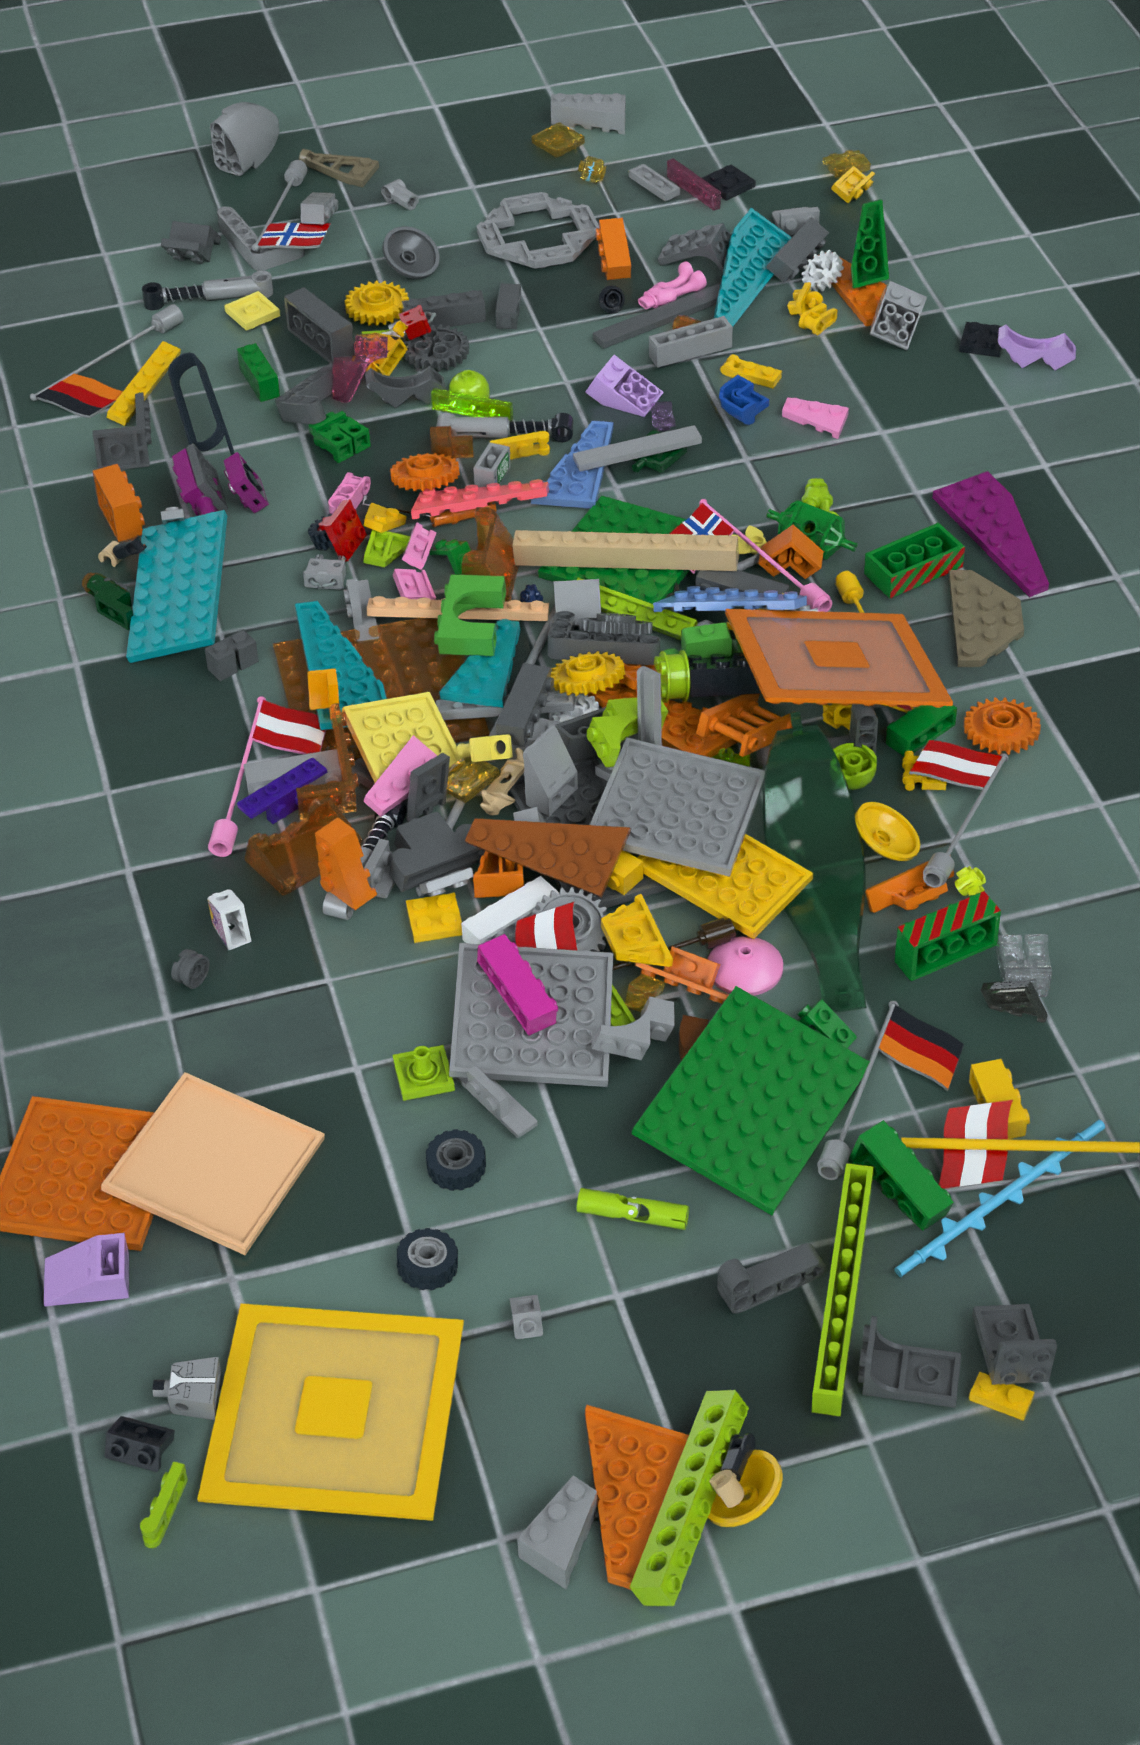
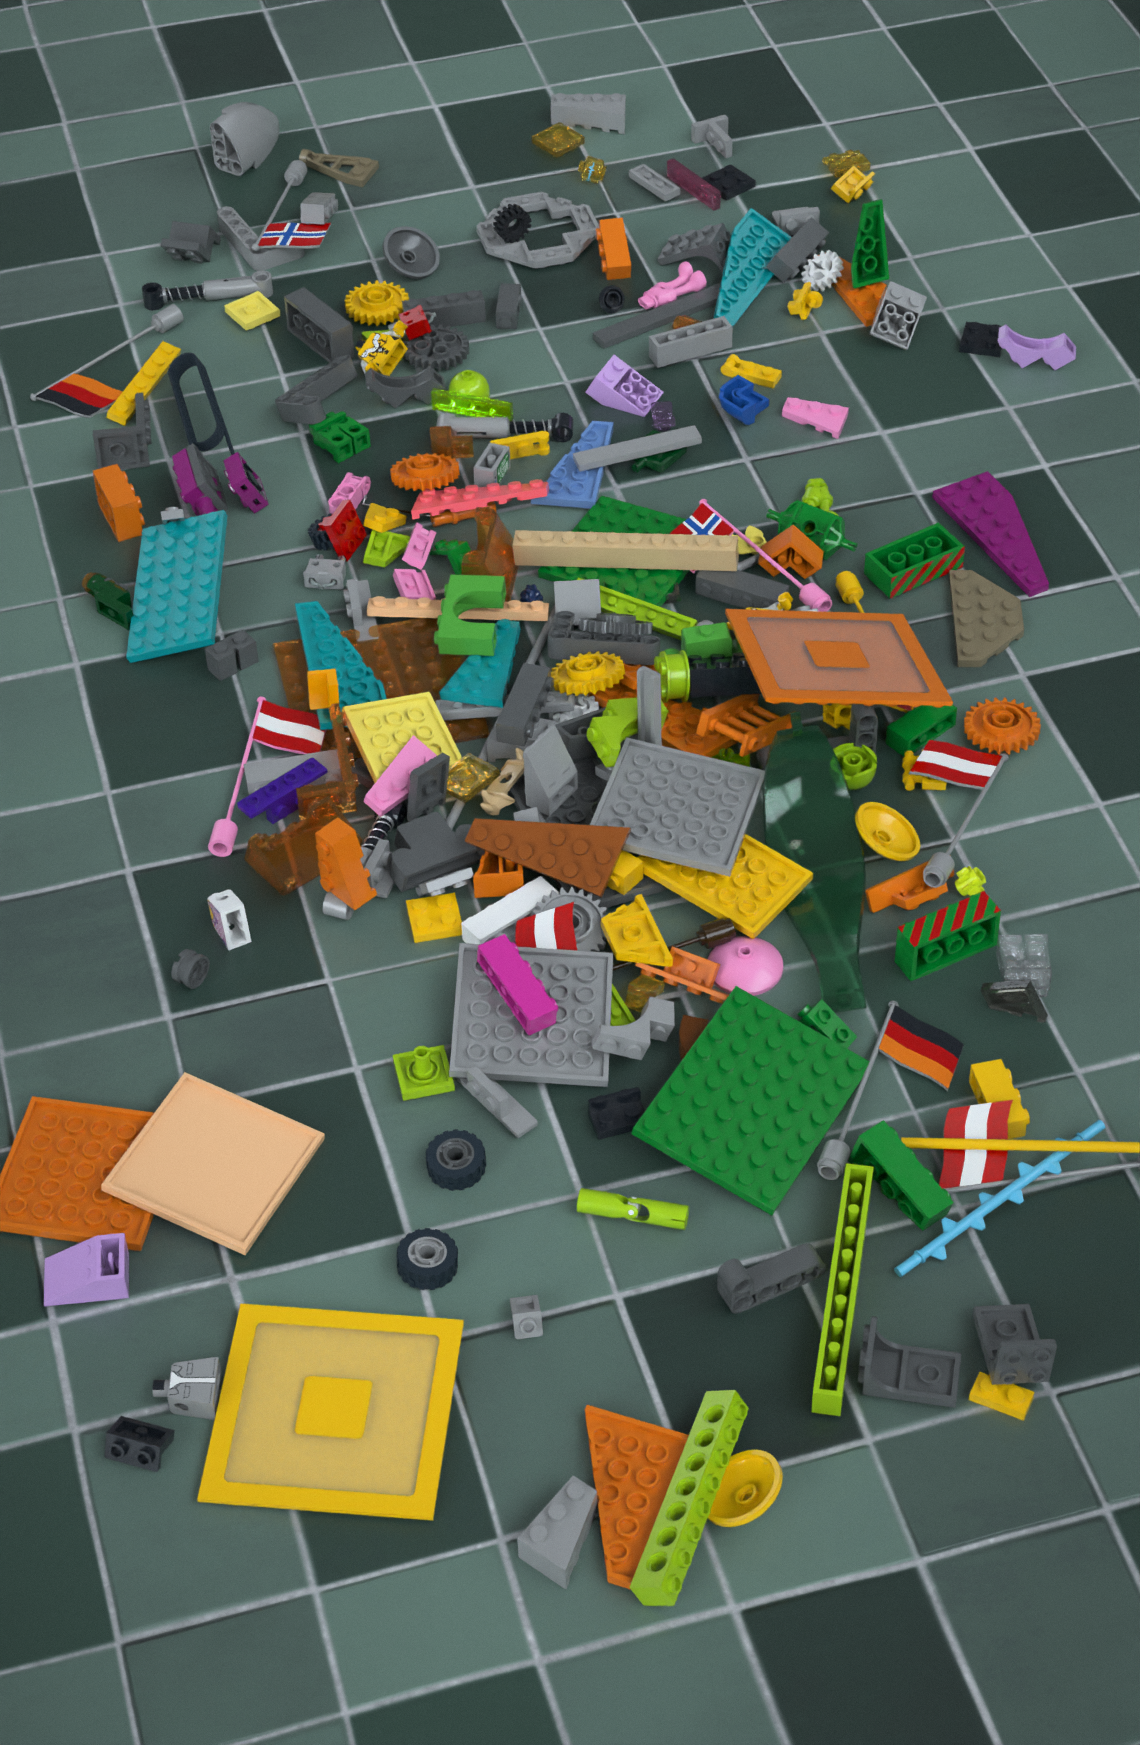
(119, 551): black piece -> none
(163, 1506): lime plate -> none
(258, 372): green brick -> none
(350, 369): clear pink arch -> none
(397, 192): light grey piece -> none
(485, 748): light yellow bracket -> none
(506, 217): none -> black tyre
(615, 1112): none -> black bracket
(716, 132): none -> light grey bracket
(716, 600): medium blue wing -> none
(726, 1481): piece -> none
(818, 318): yellow piece -> none

